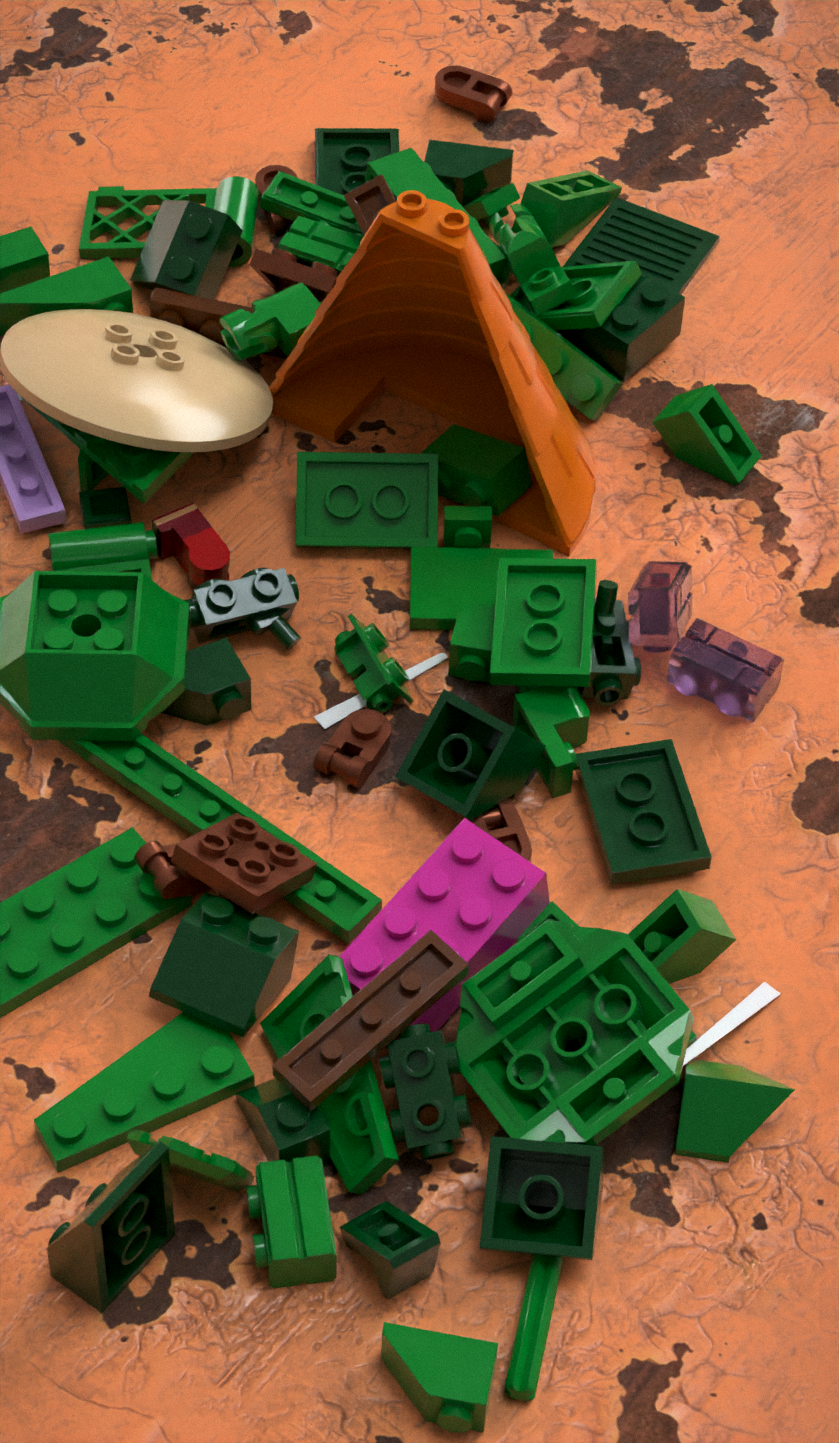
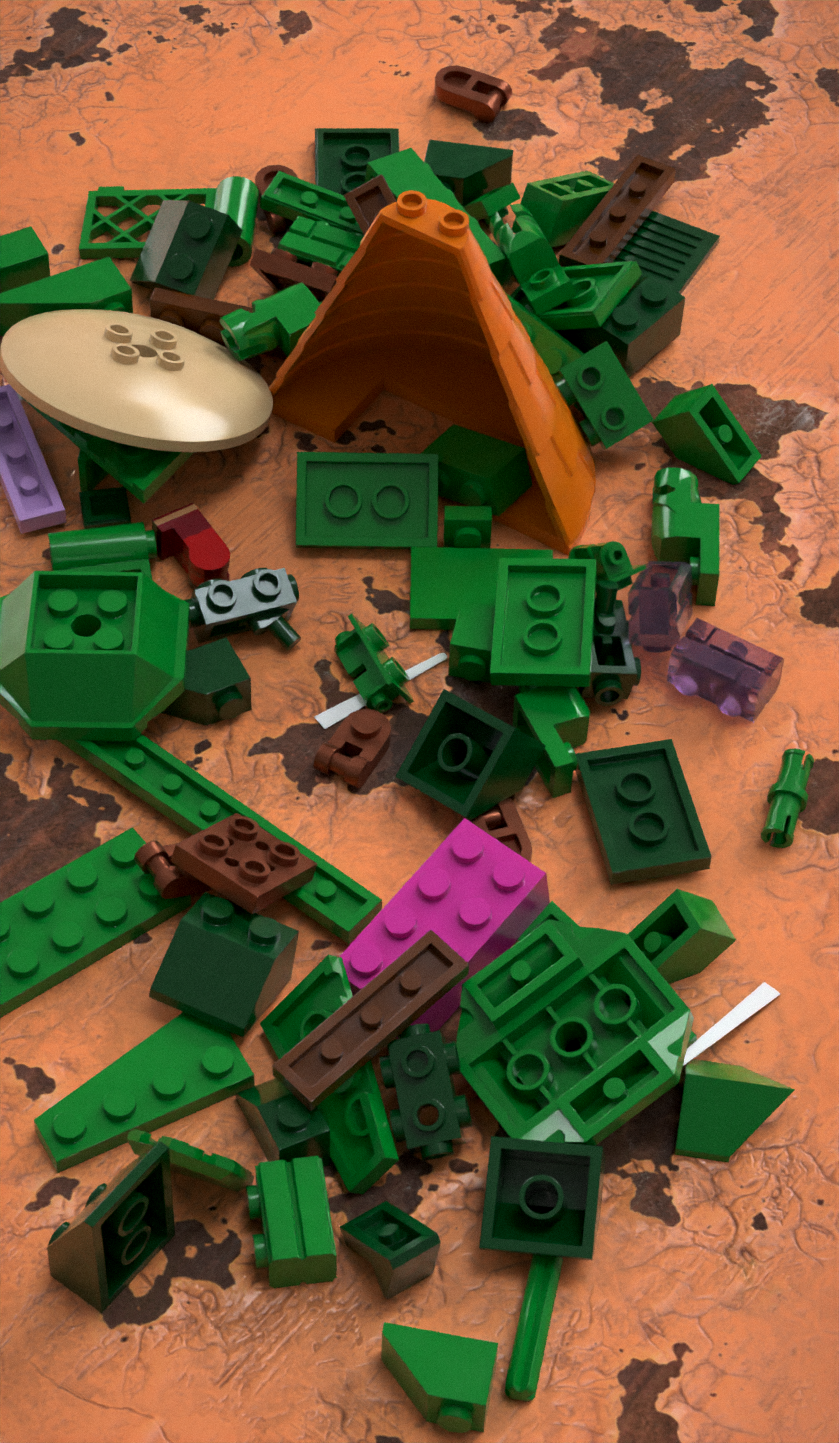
(603, 396): none -> green brick
(611, 560): none -> green hinge
(619, 213): none -> reddish brown plate
(686, 529): none -> green plate
(787, 798): none -> green pin

